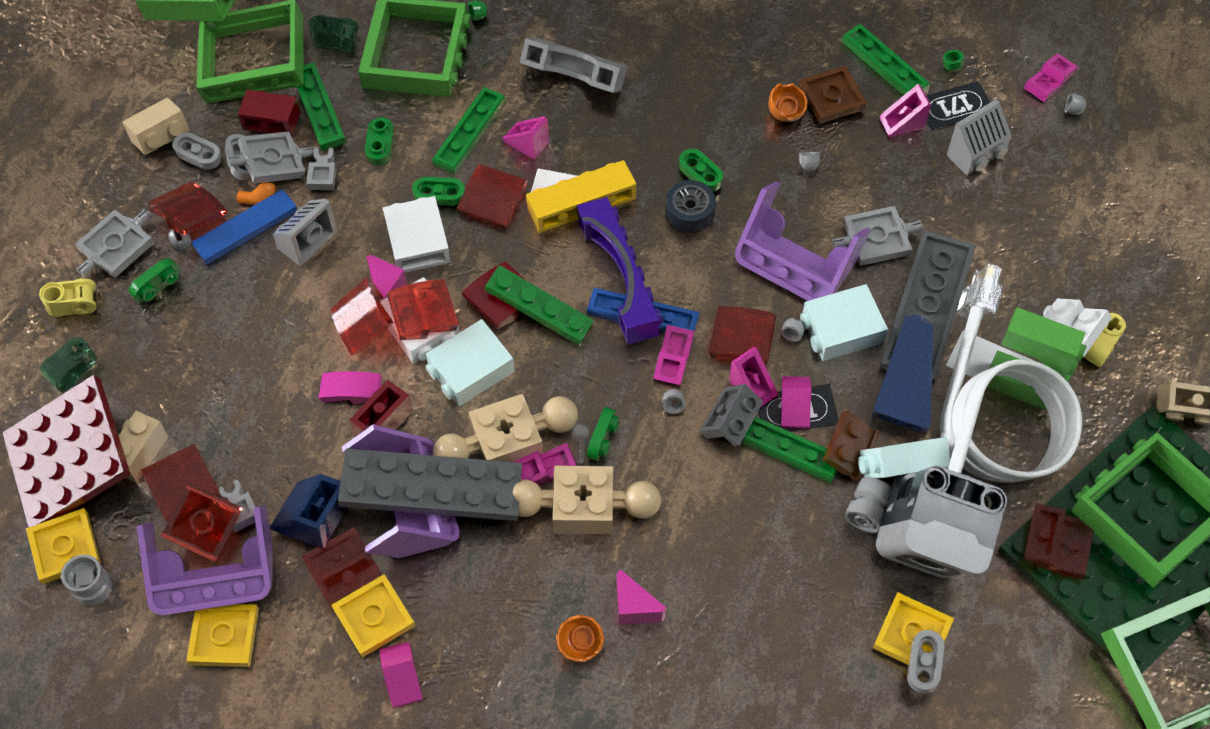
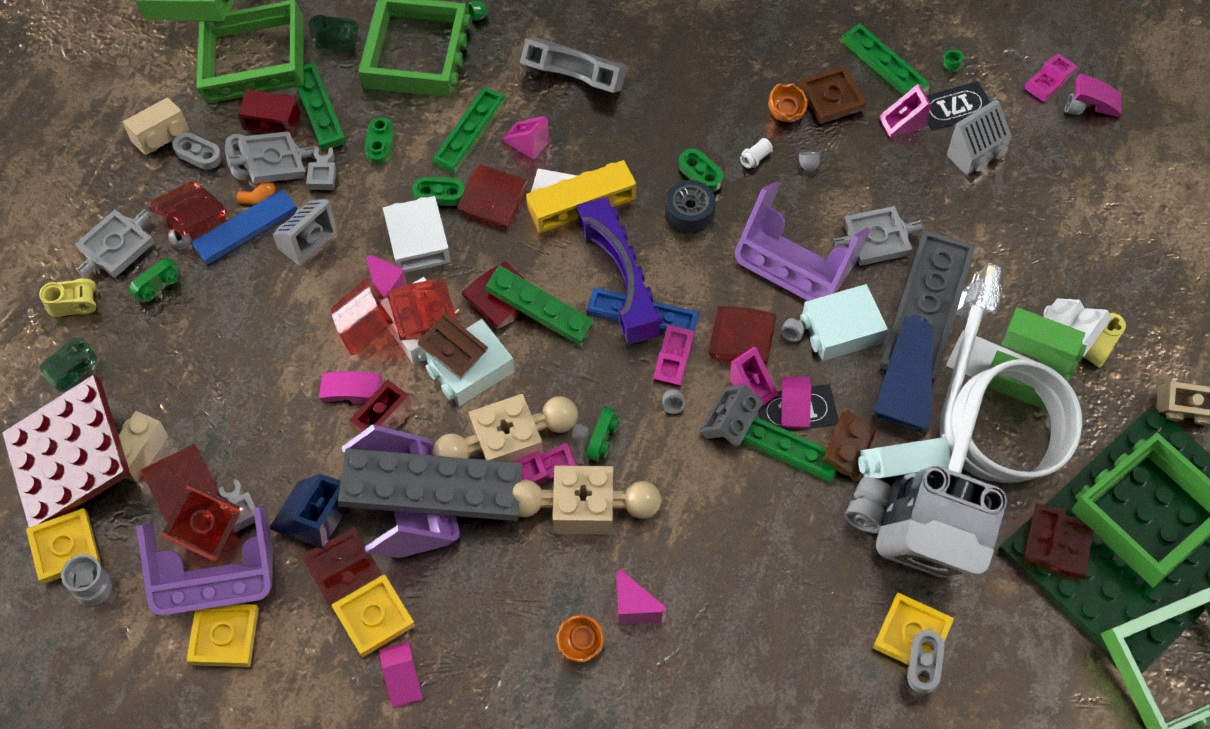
(452, 346): none -> reddish brown plate
(752, 156): none -> white pin
(1093, 91): none -> dark pink slope

